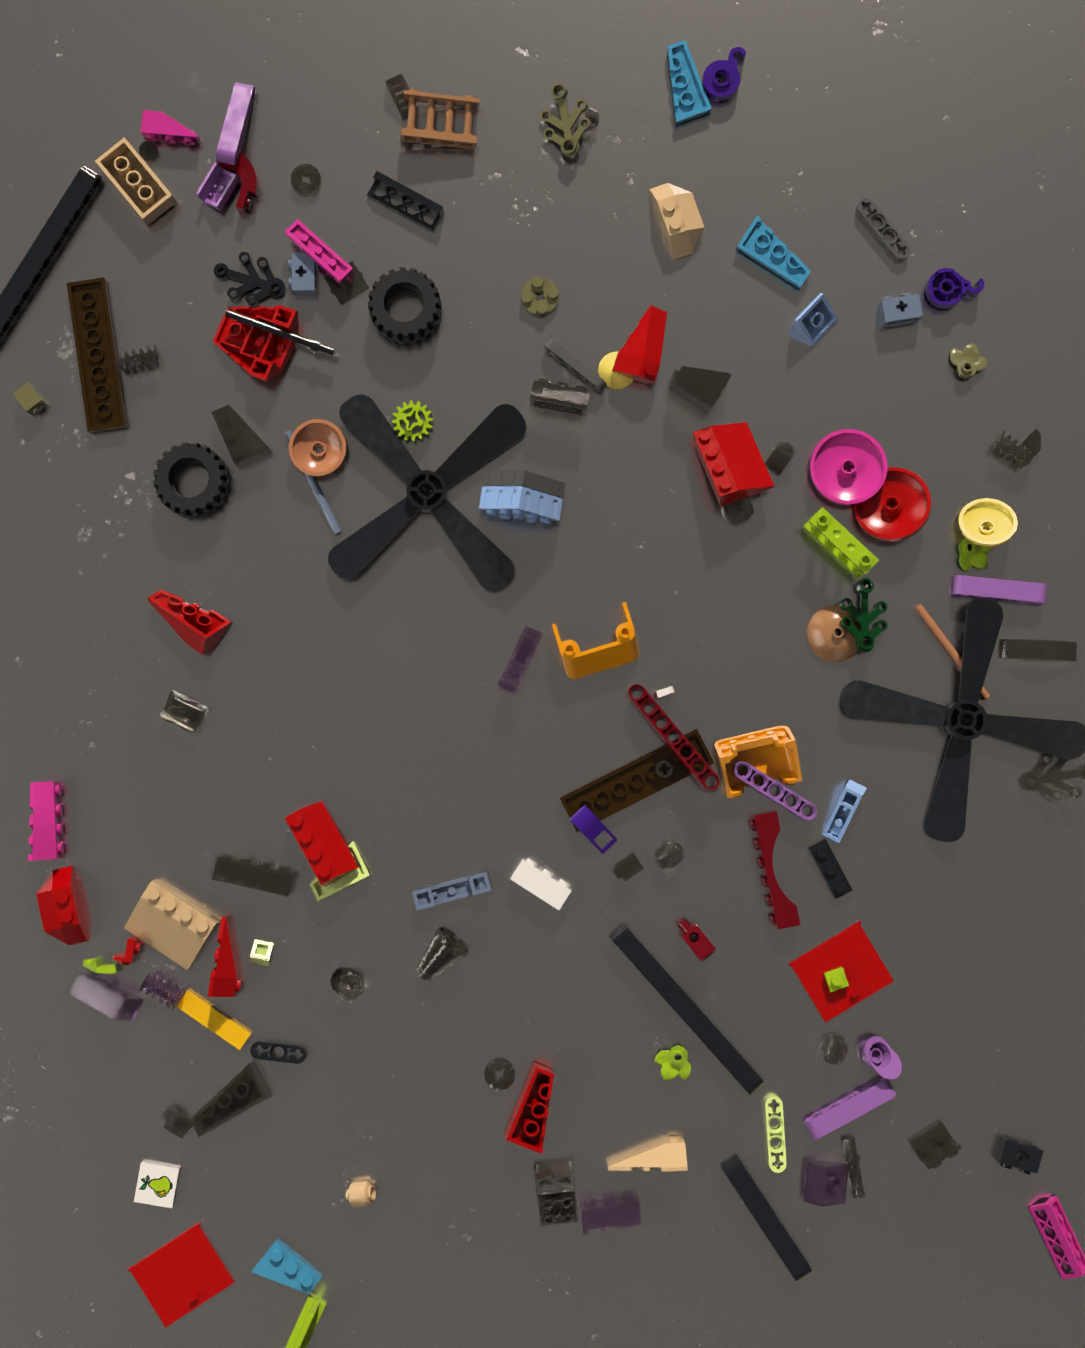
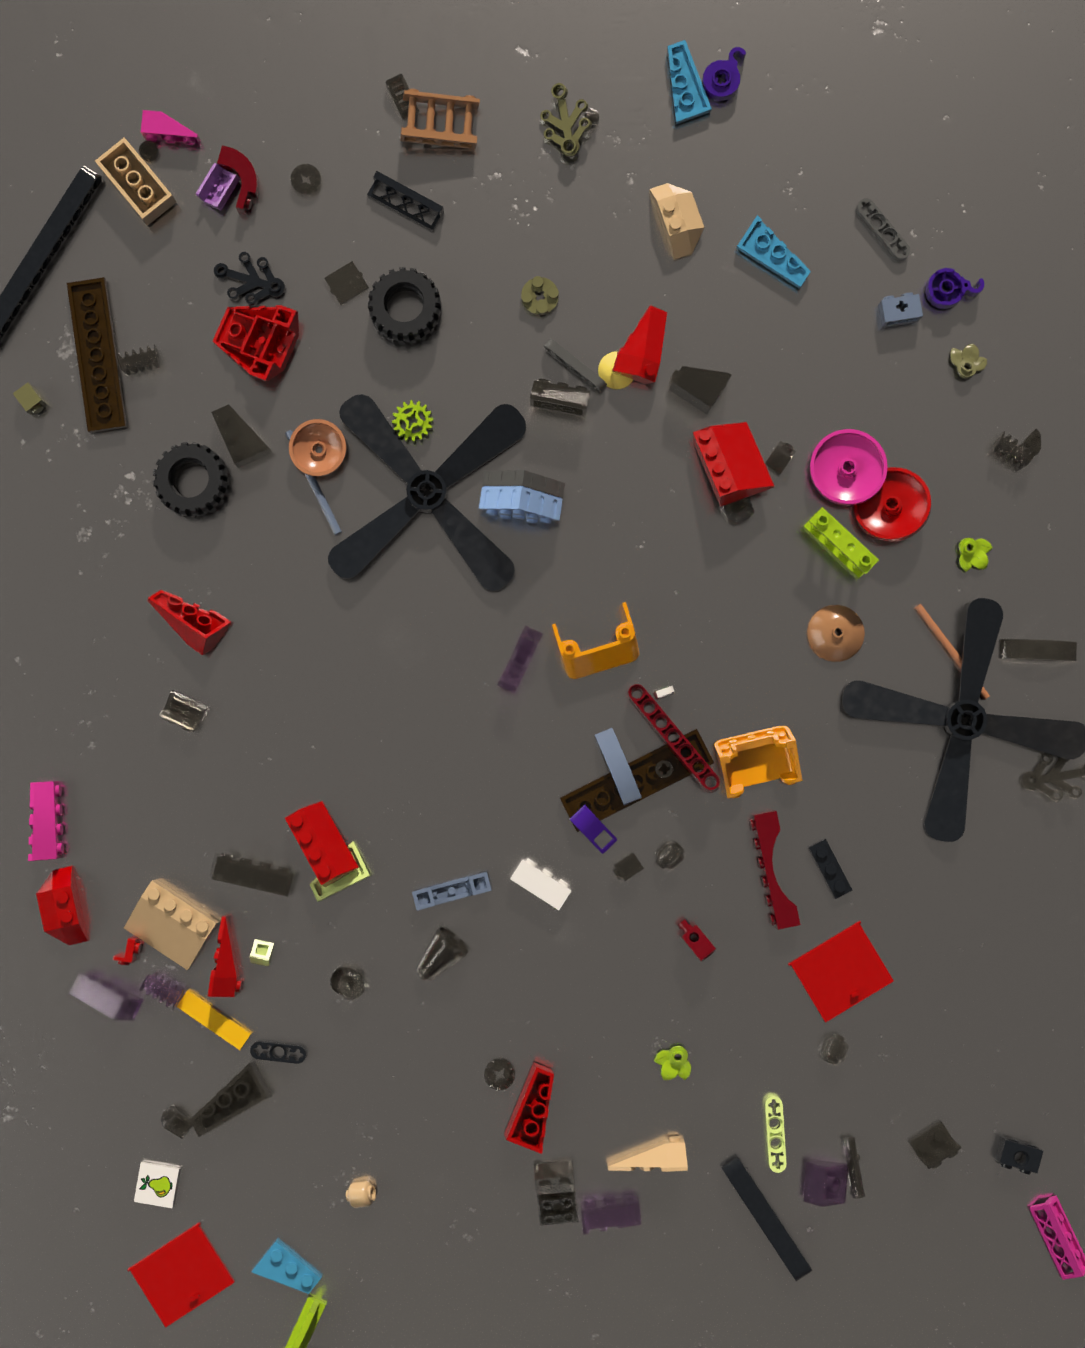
(94, 965): lime slope -> none
(235, 123): beam -> none
(308, 283): sand blue brick -> none
(315, 345): black bar -> none
(319, 252): dark pink fence -> none
(618, 766): none -> sand blue slope
(686, 1009): black beam -> none
(783, 794): medium lavender beam -> none
(815, 320): light blue slope -> none
(836, 979): lime plate -> none
(844, 811): light blue slope -> none
(849, 1108): medium lavender beam -> none
(863, 618): dark green plant -> none
(881, 1058): medium lavender piece -> none
(987, 522): light yellow dish -> none
(999, 589): medium lavender beam -> none

